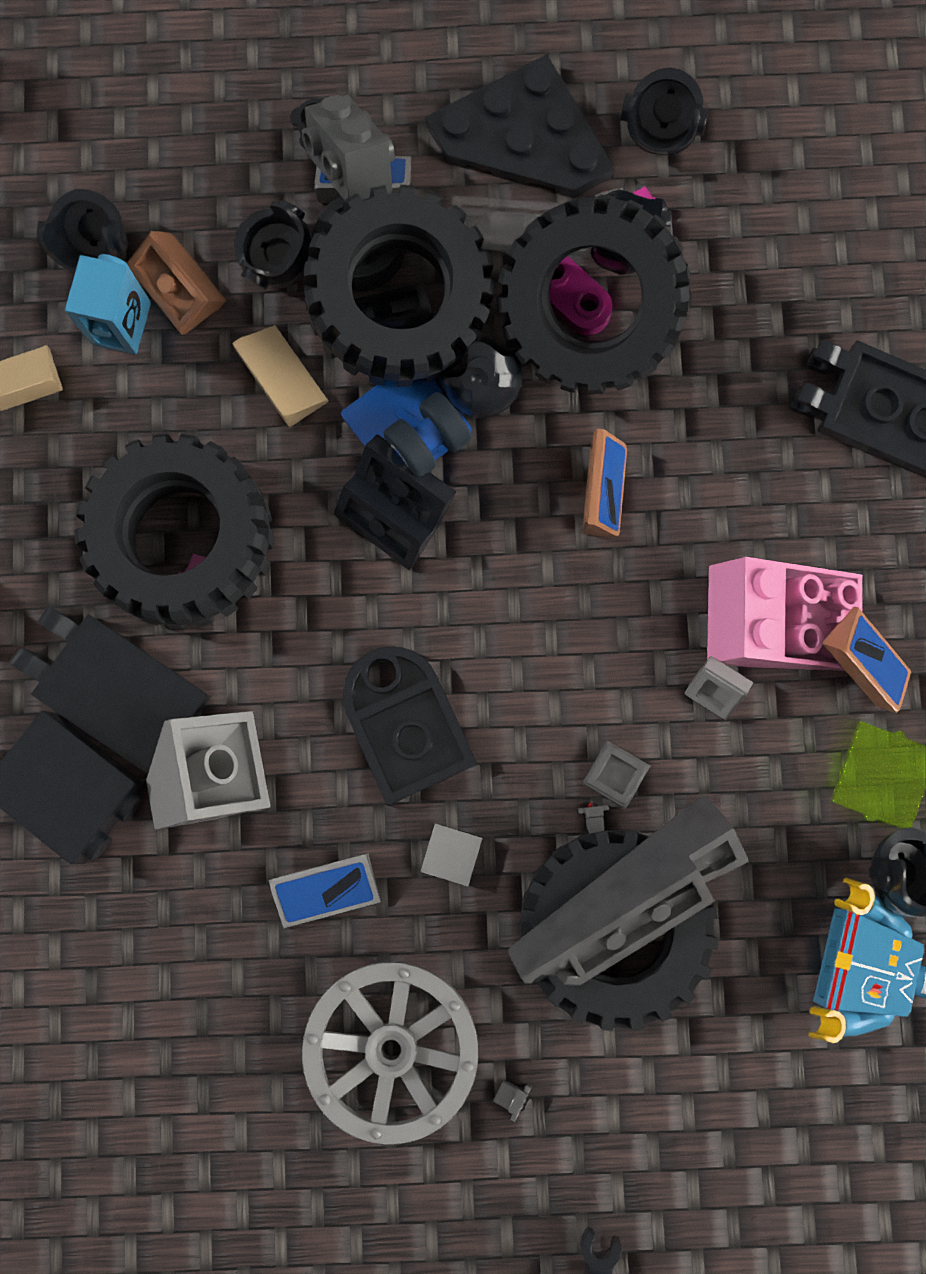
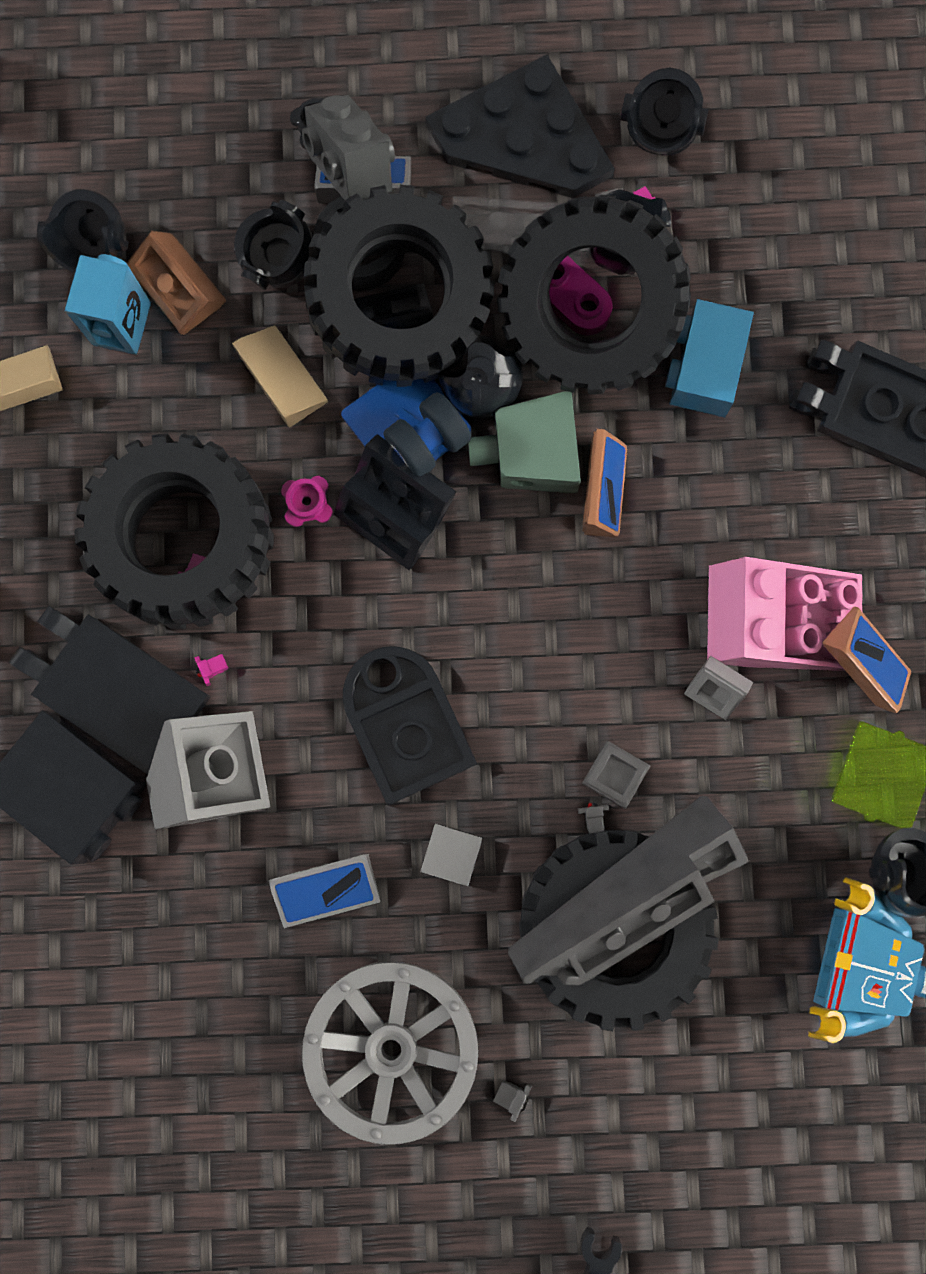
(210, 667): none -> dark pink piece
(296, 491): none -> dark pink plate
(533, 445): none -> sand green torso
(710, 358): none -> dark azure brick

